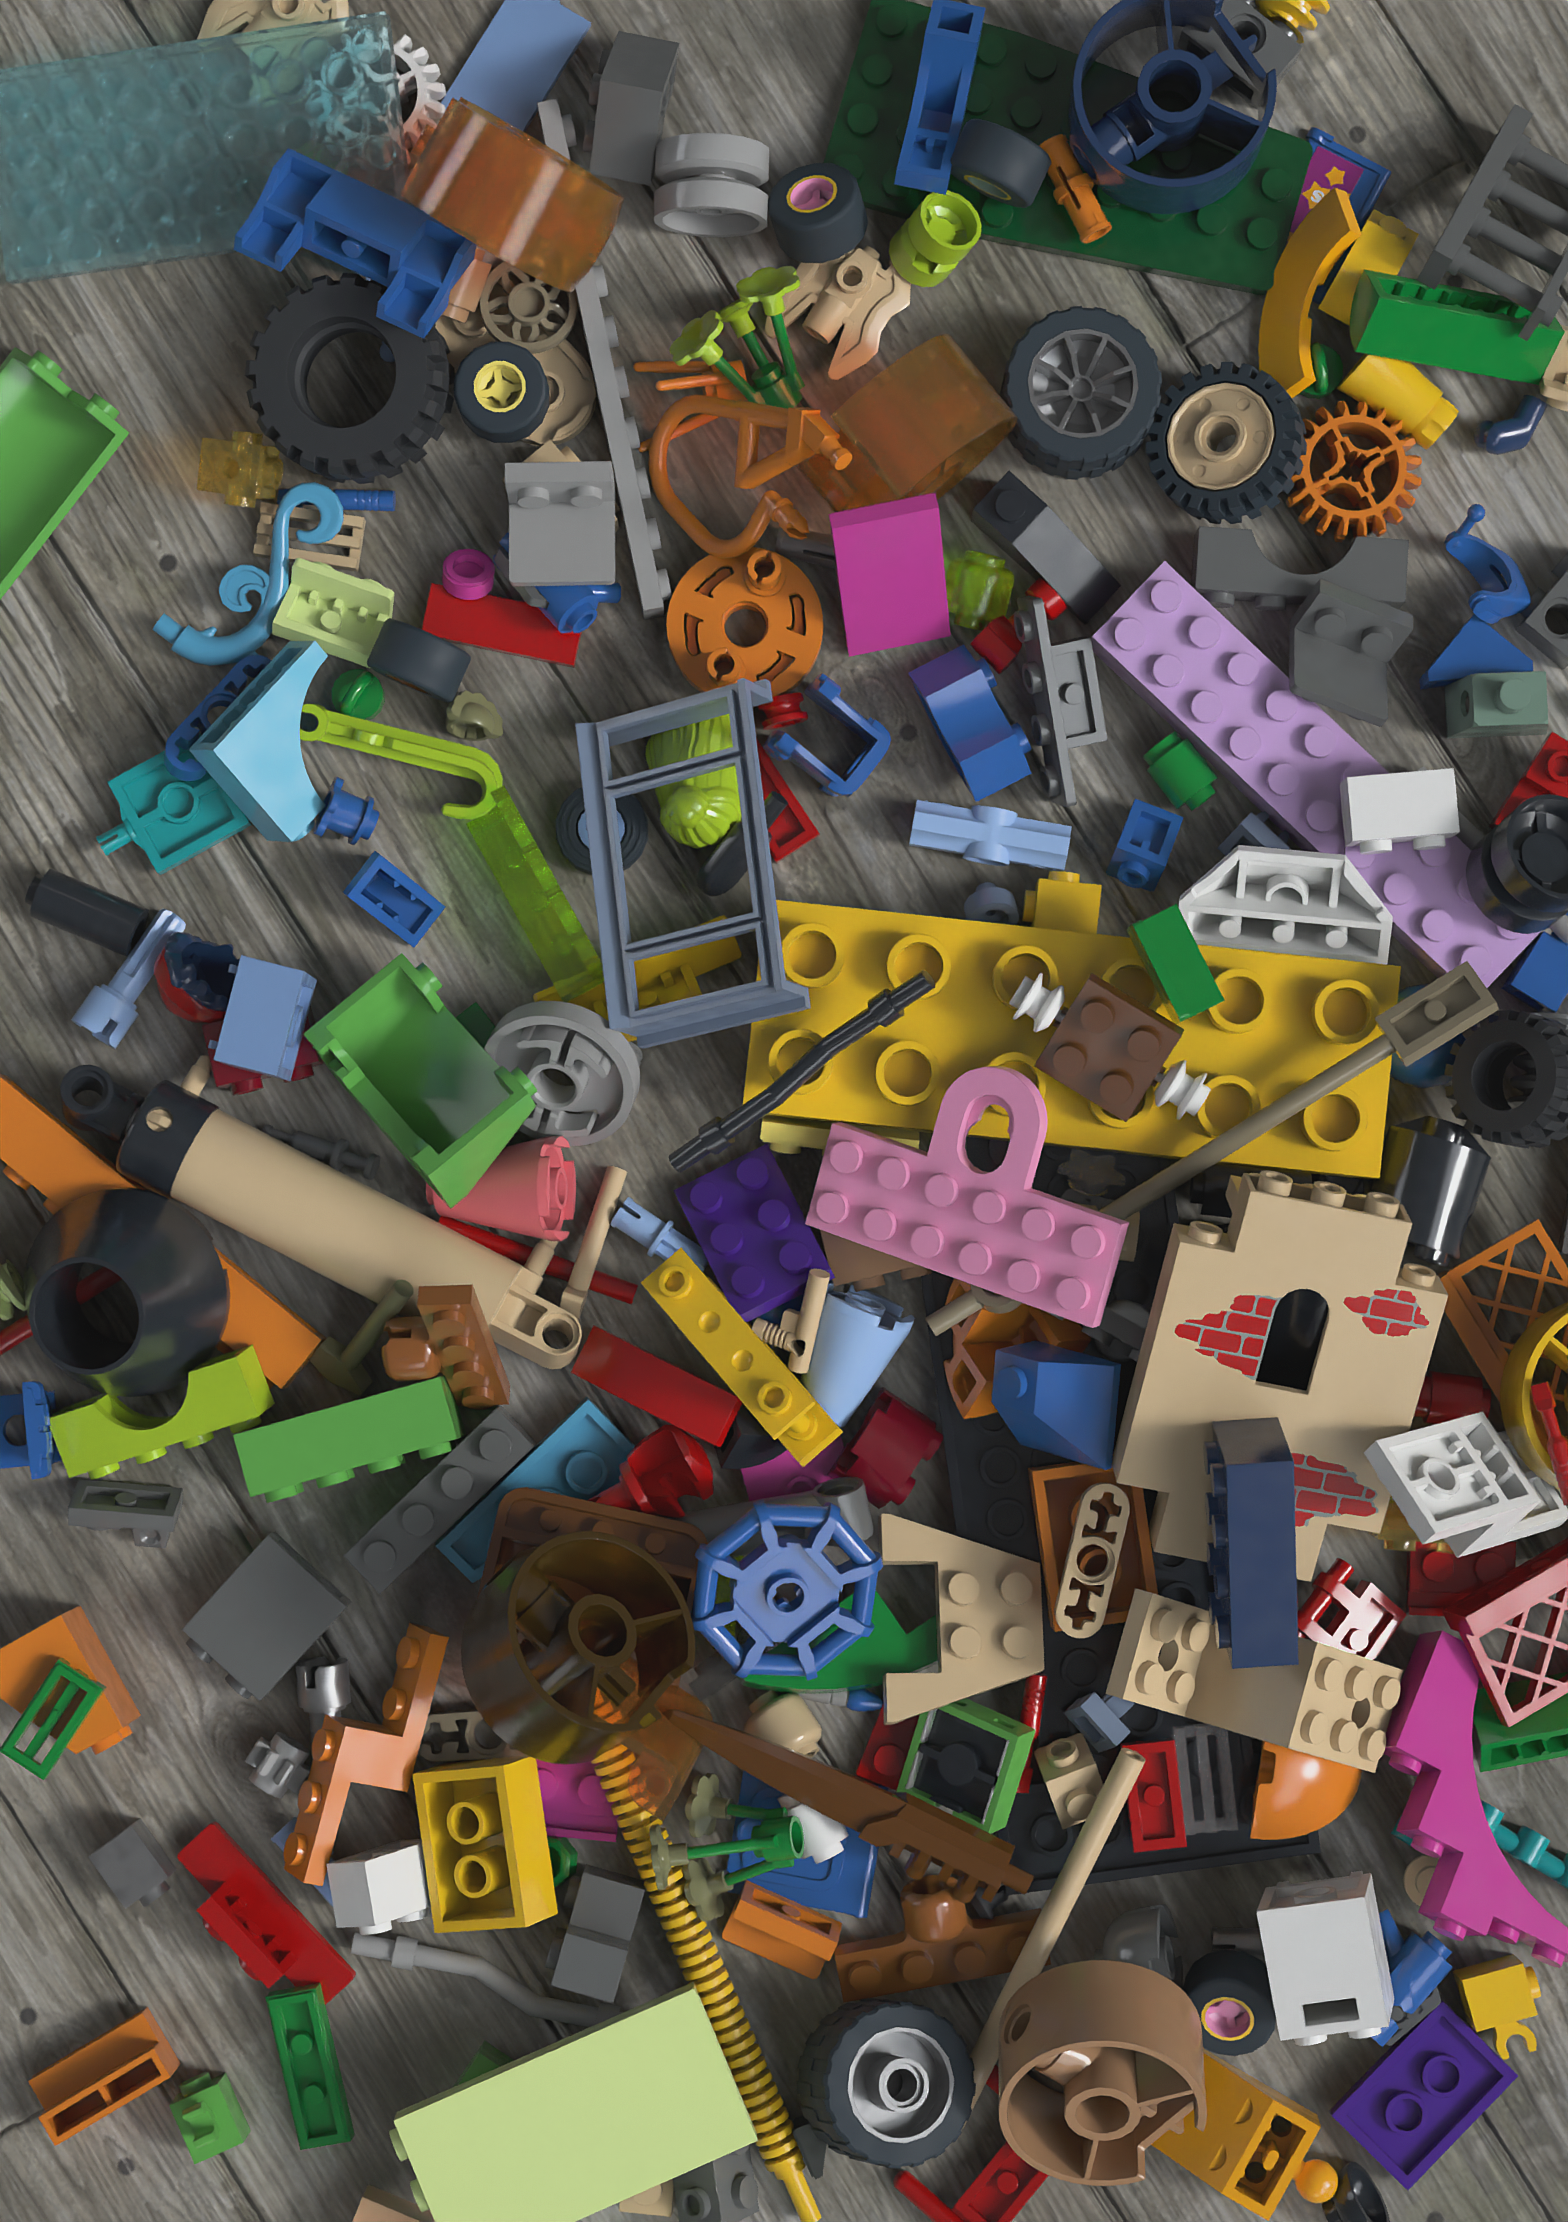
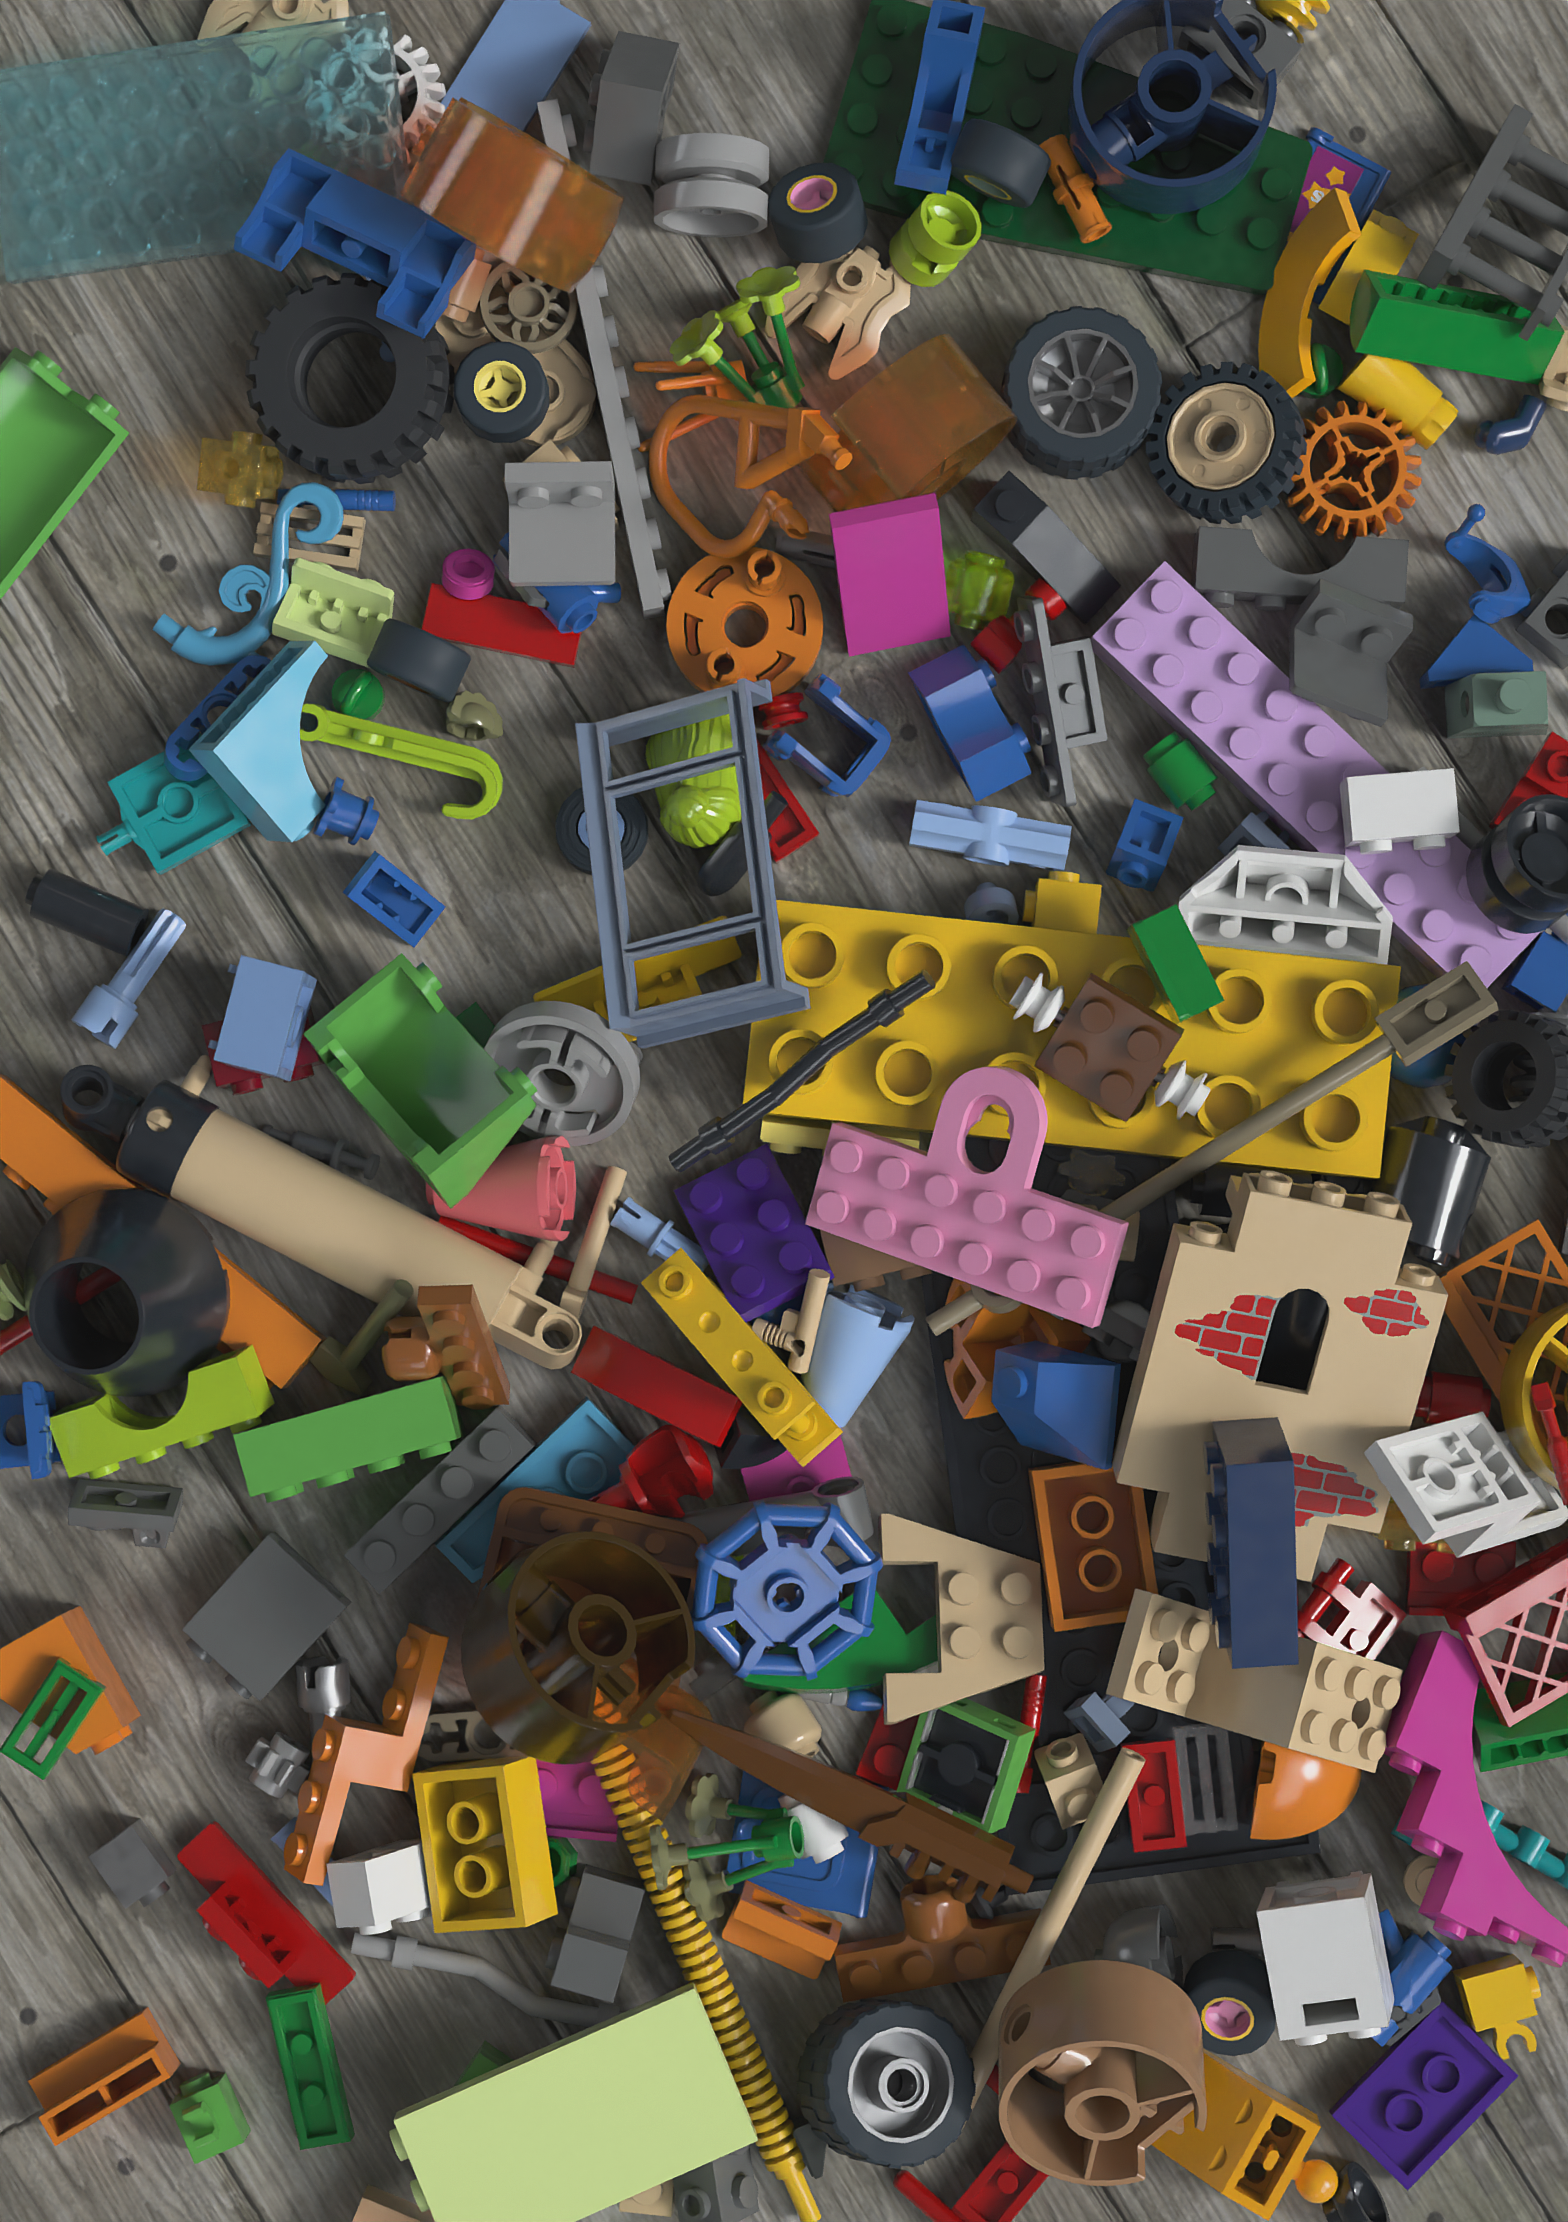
(195, 977): dark blue hair -> none
(536, 898): clear neon green fence -> none
(888, 1449): dark red cylinder -> none
(1070, 1596): tan beam -> none

